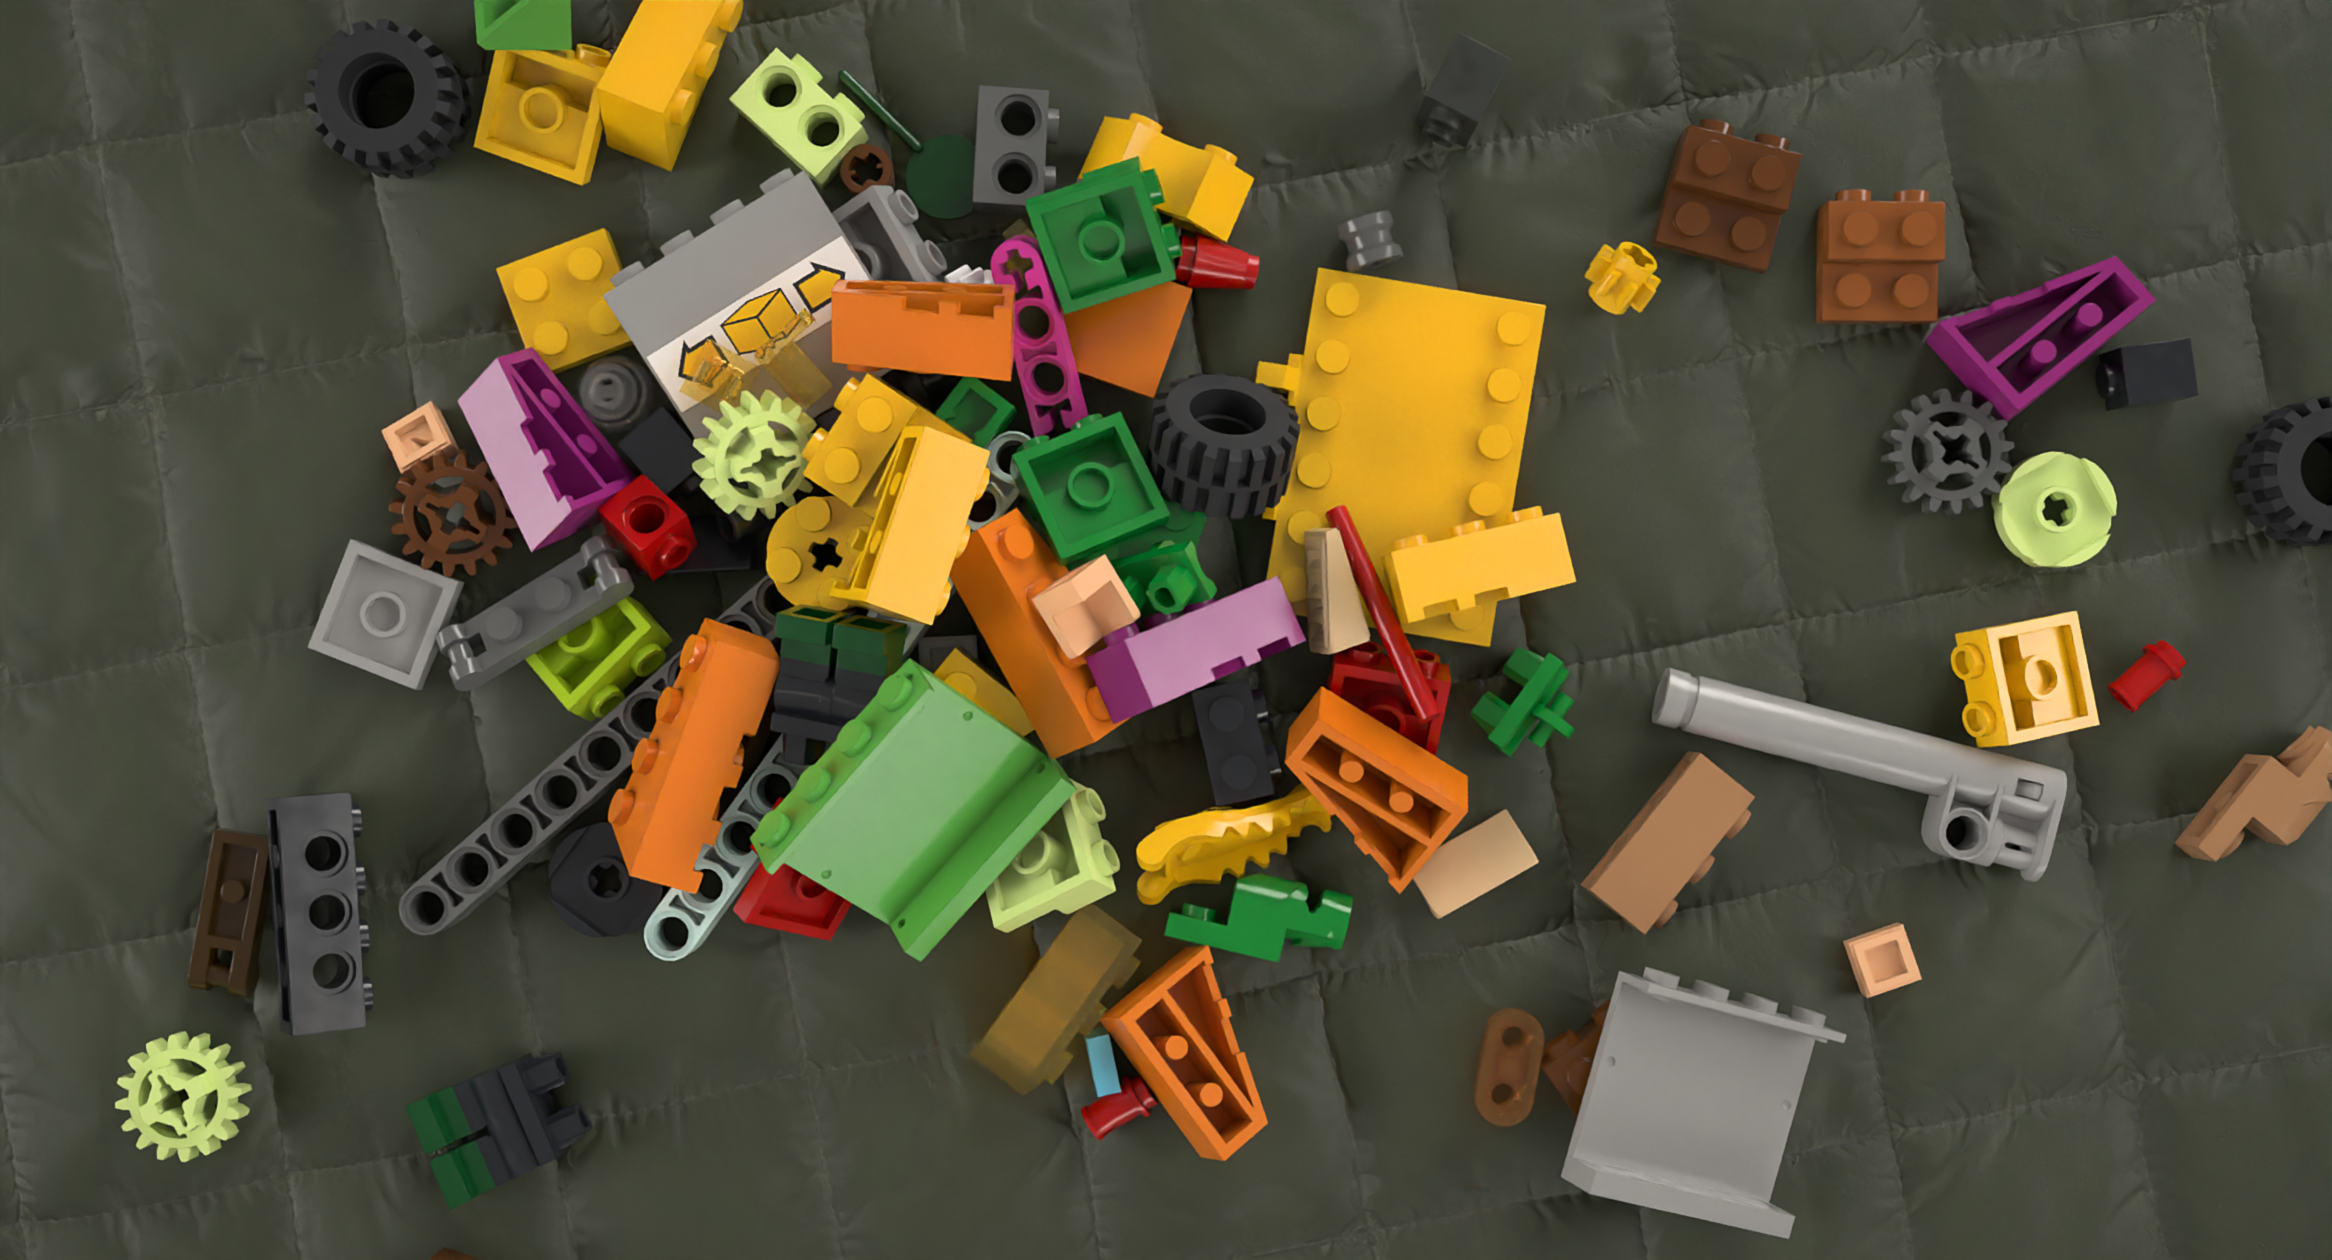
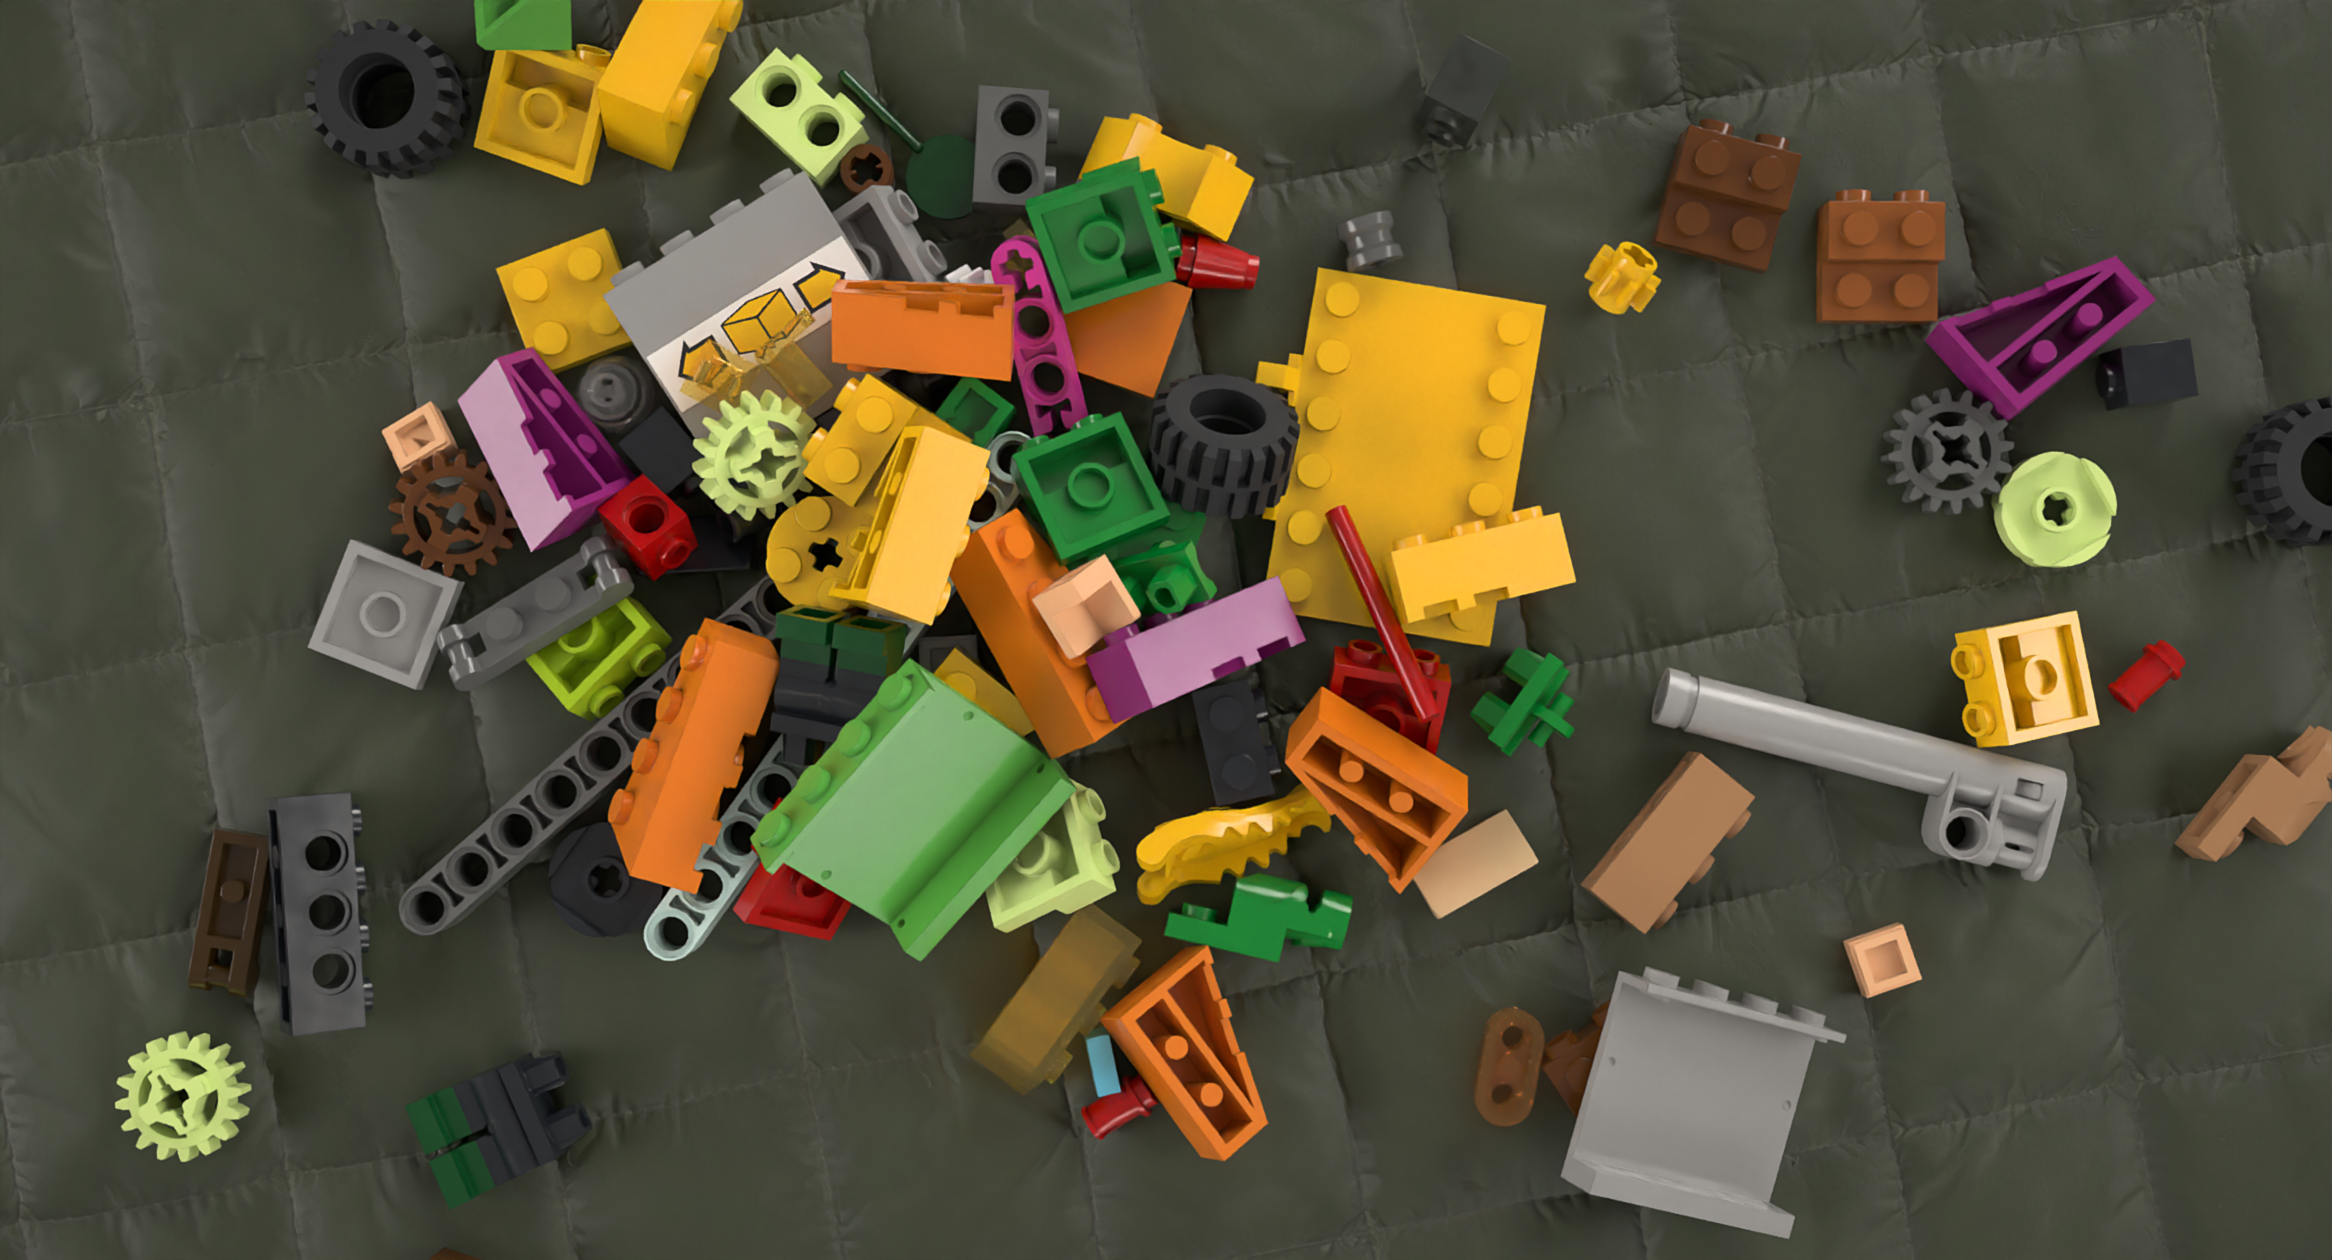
(1332, 597): tan slope -> none

